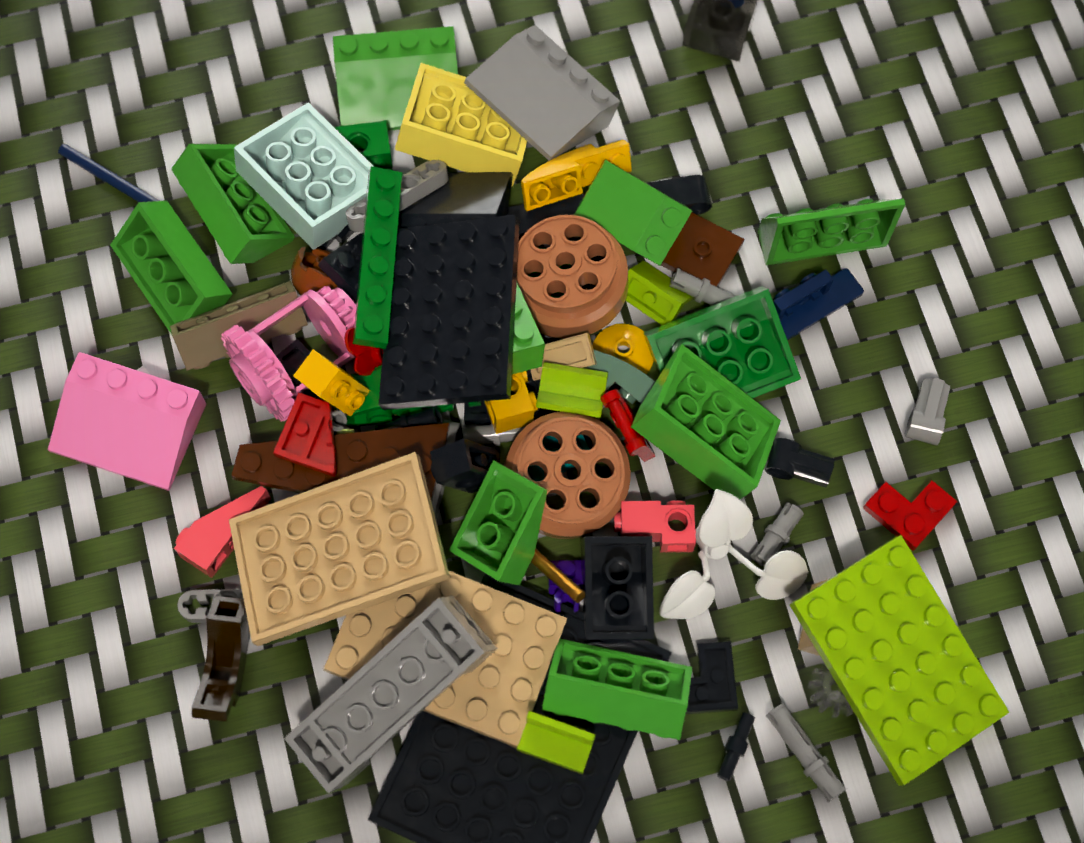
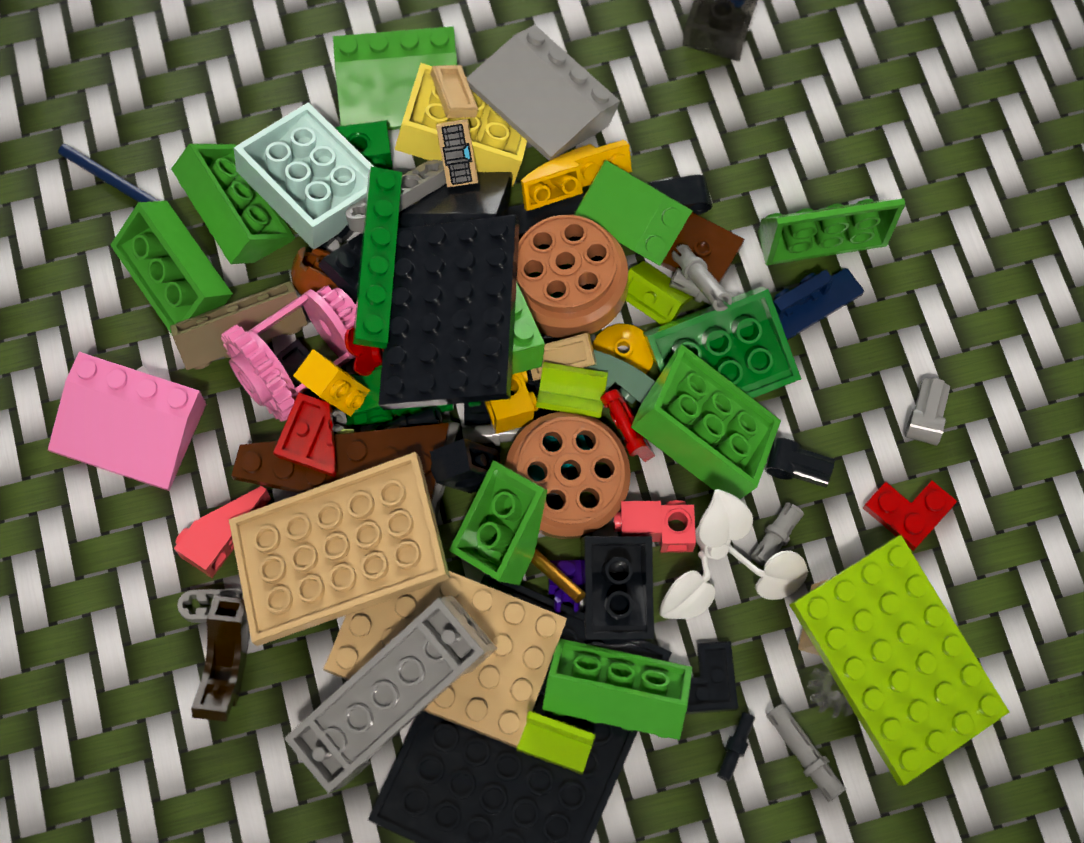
(454, 91): none -> tan tile
(457, 153): none -> tile
(696, 271): none -> light grey pin

